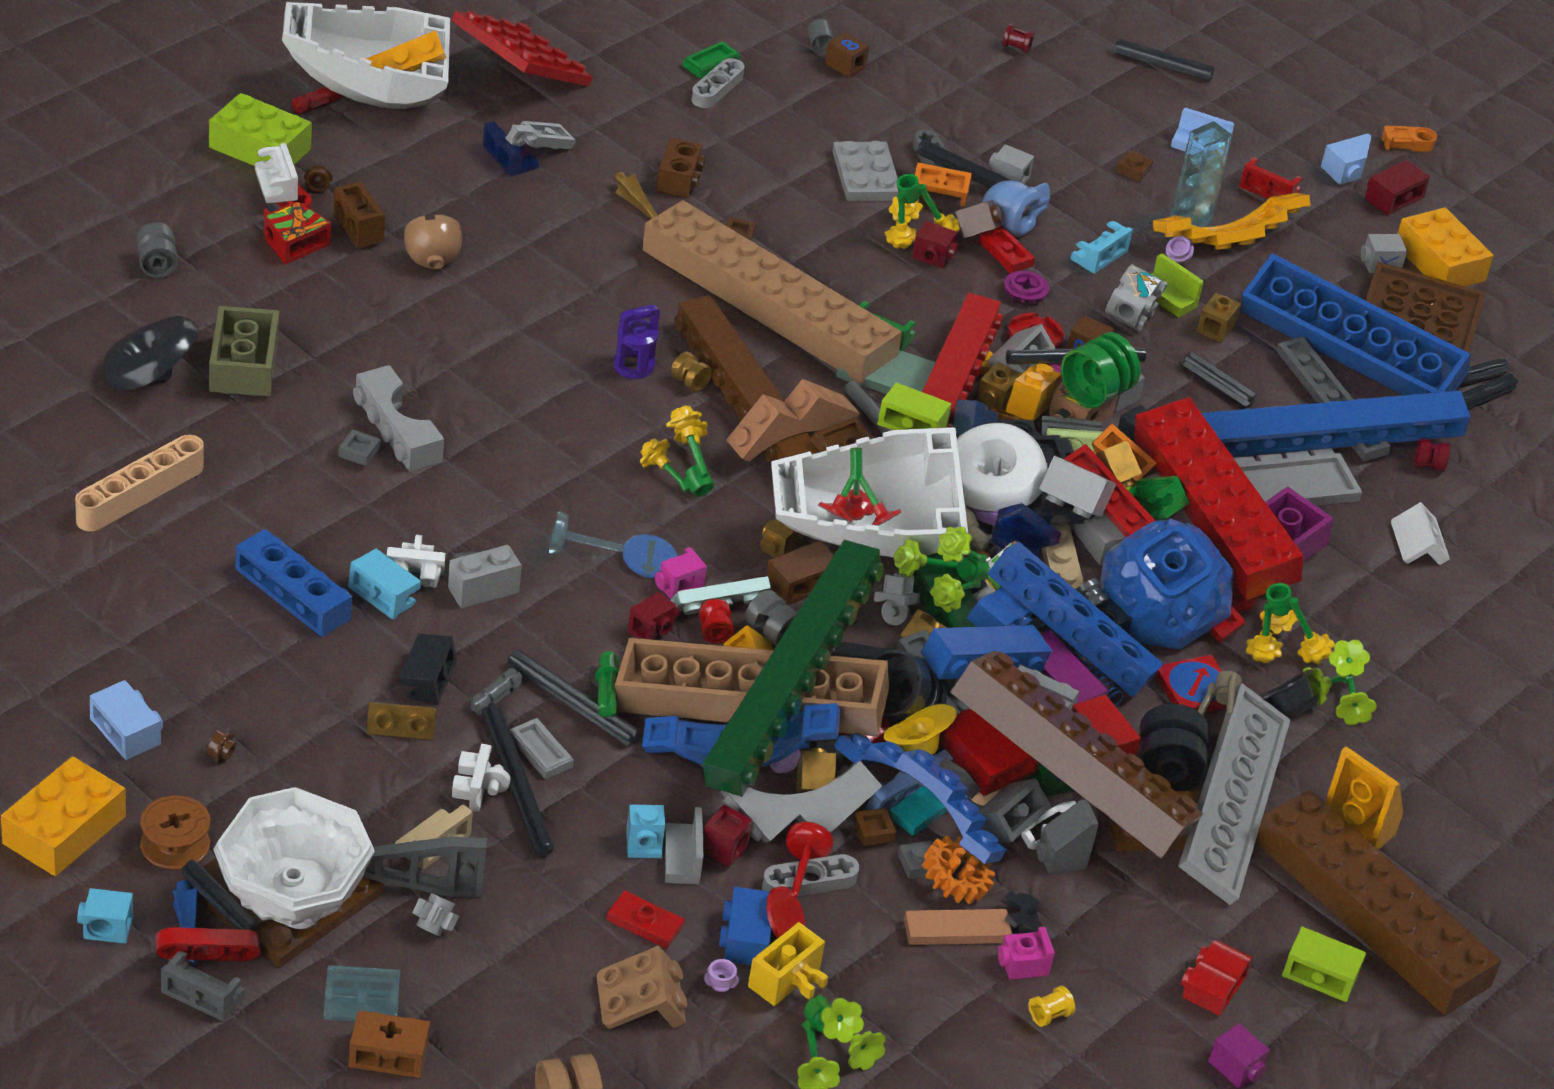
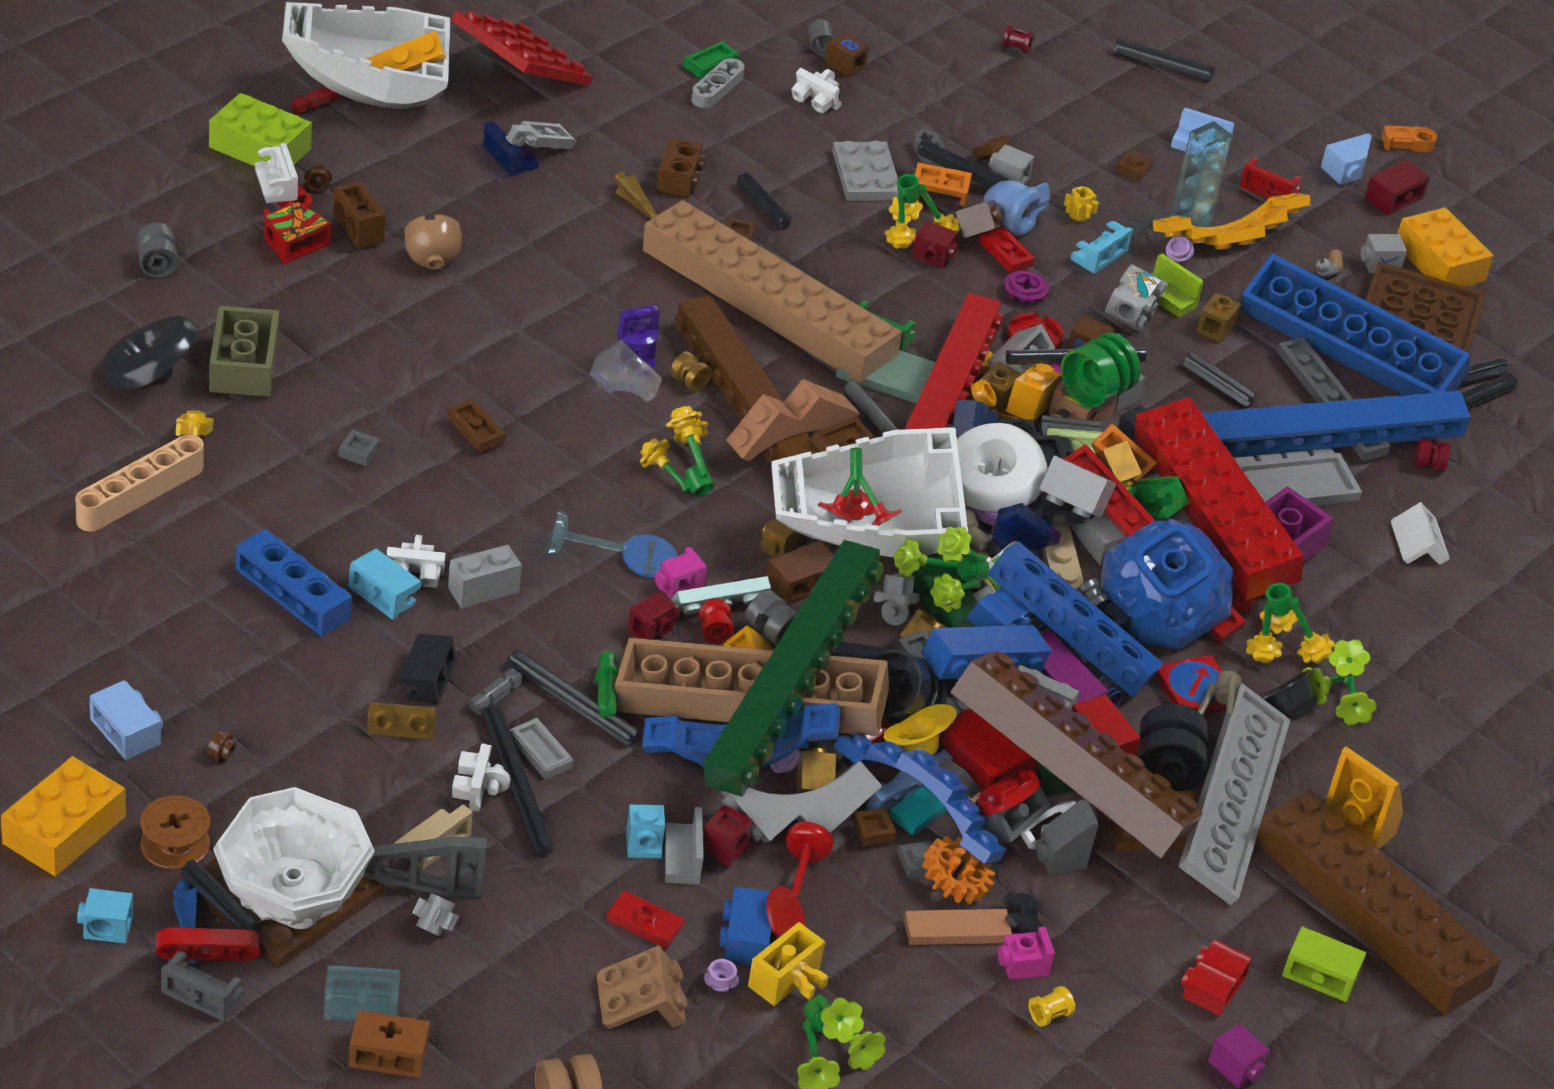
(194, 424): none -> yellow plate
(413, 441): light grey arch -> none
(476, 425): none -> reddish brown plate
(624, 370): none -> clear arch
(764, 200): none -> black axle
(820, 87): none -> white hips
(828, 869): light grey beam -> none
(912, 409): lime brick -> none
(984, 393): none -> light orange tile
(991, 146): none -> reddish brown plate
(1007, 793): none -> red tile
(1081, 203): none -> yellow gear
(1332, 266): none -> arm

